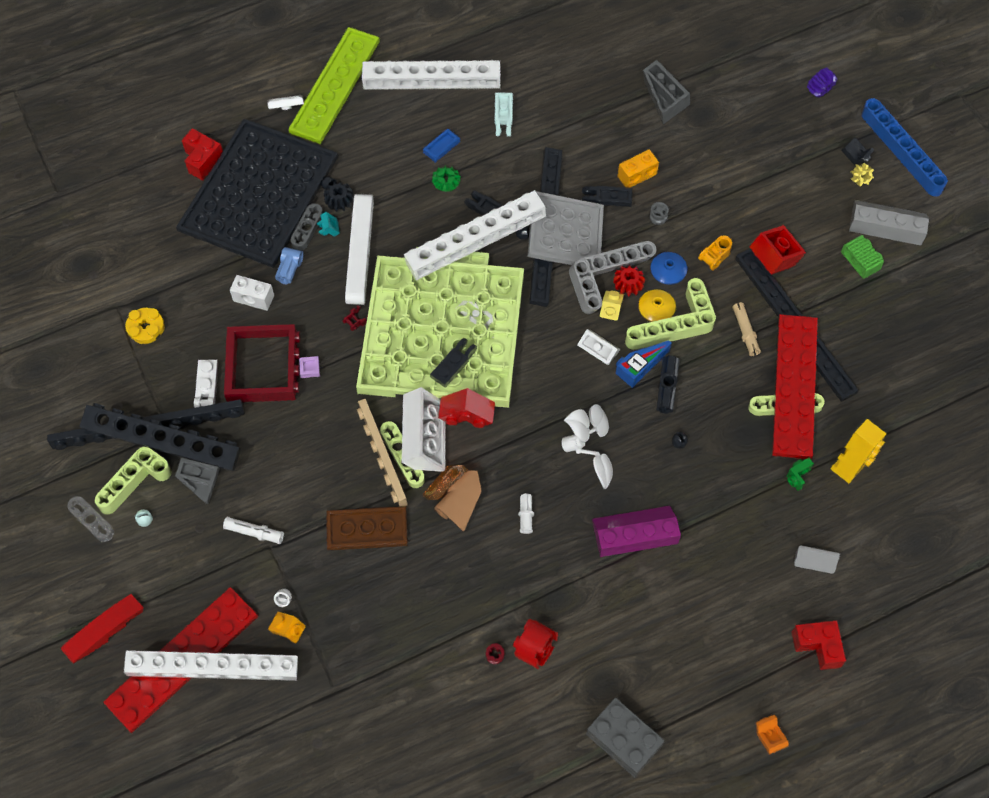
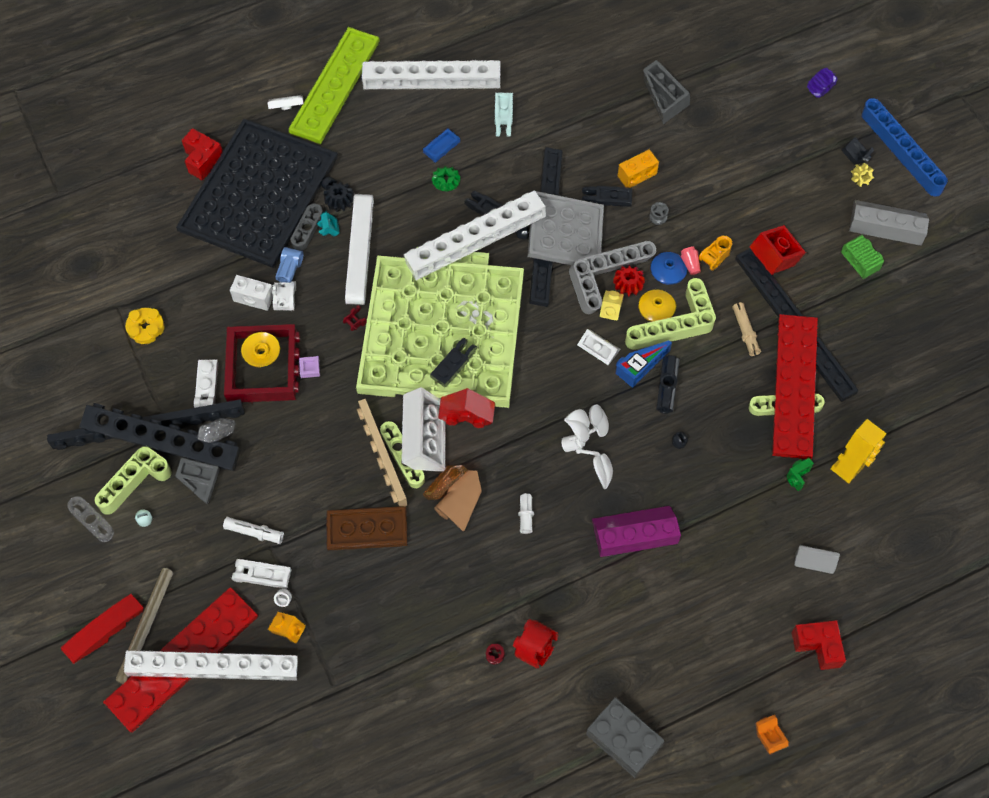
(147, 618): none -> dark tan axle
(216, 430): none -> clear beam
(260, 342): none -> yellow dish
(262, 573): none -> white plate
(284, 295): none -> white piece
(691, 260): none -> coral cone

